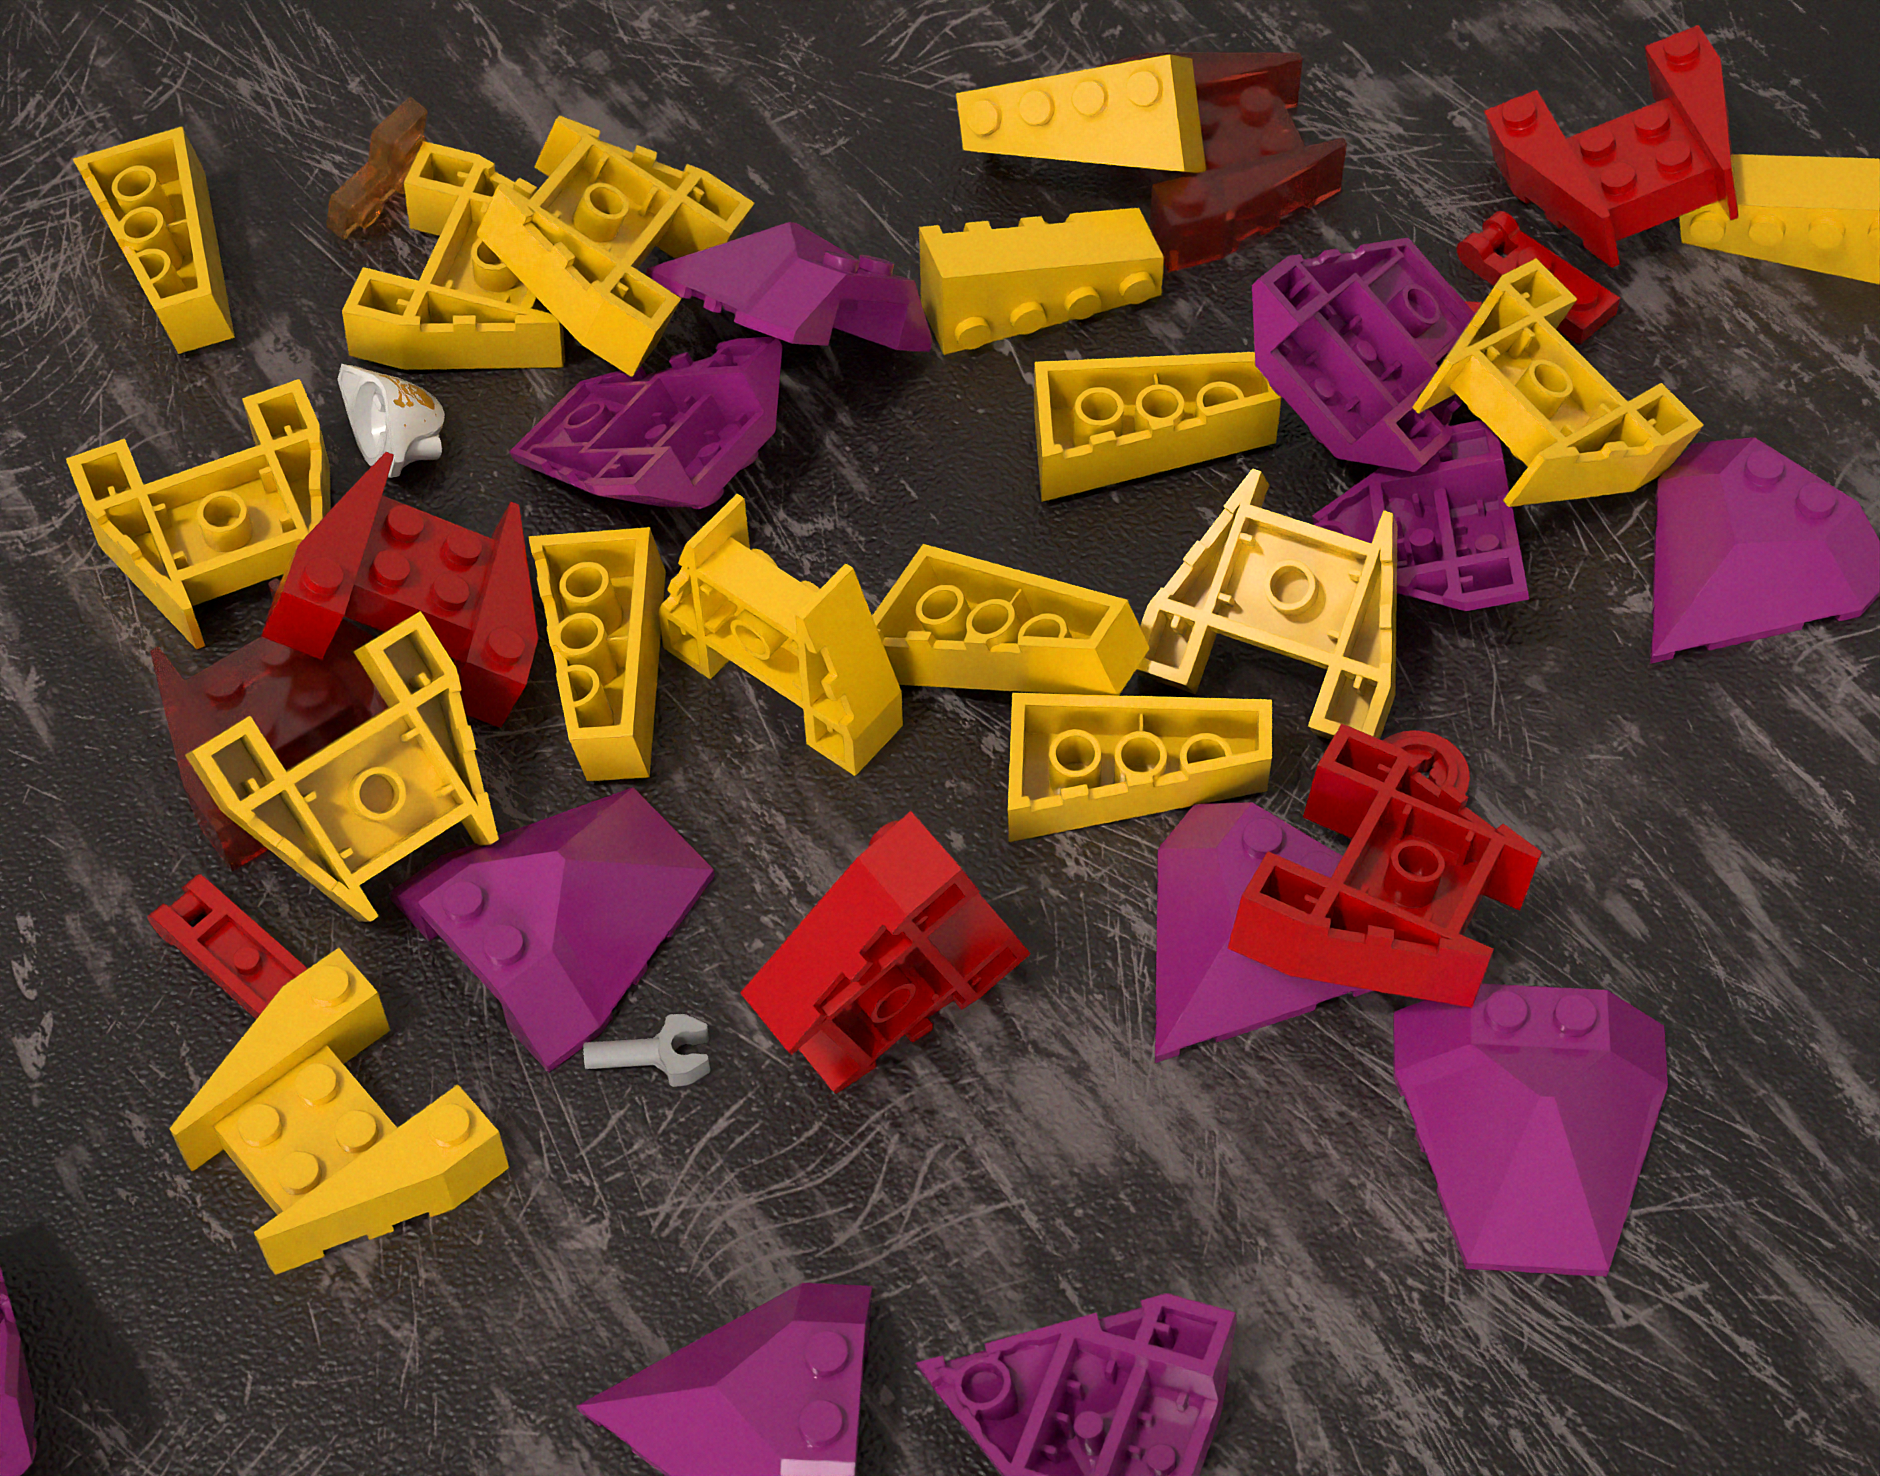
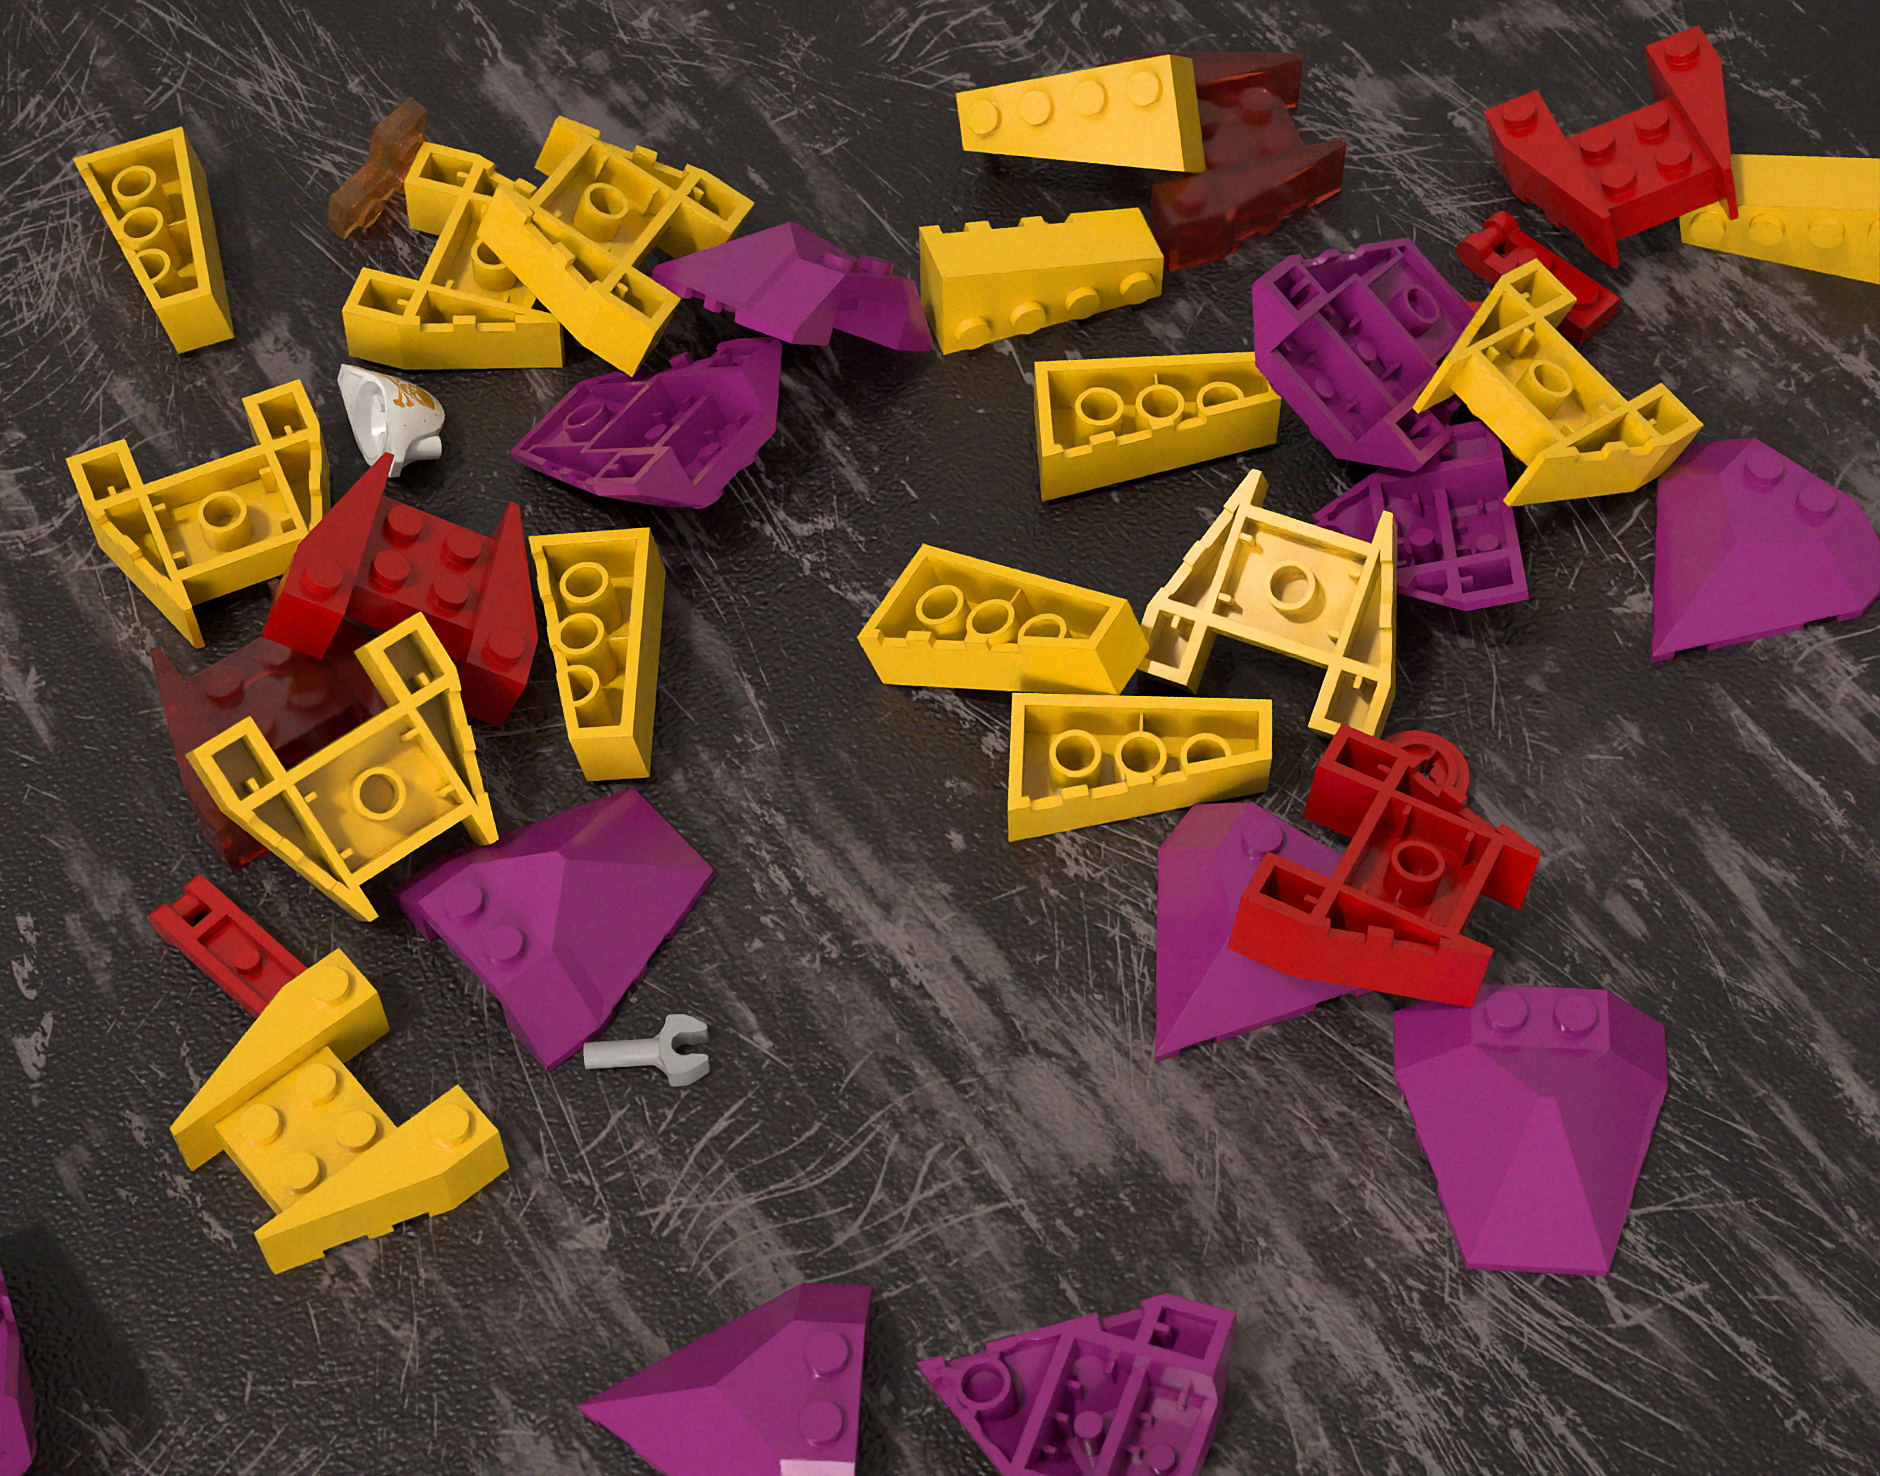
(788, 634): yellow wedge -> none
(882, 956): red wedge -> none

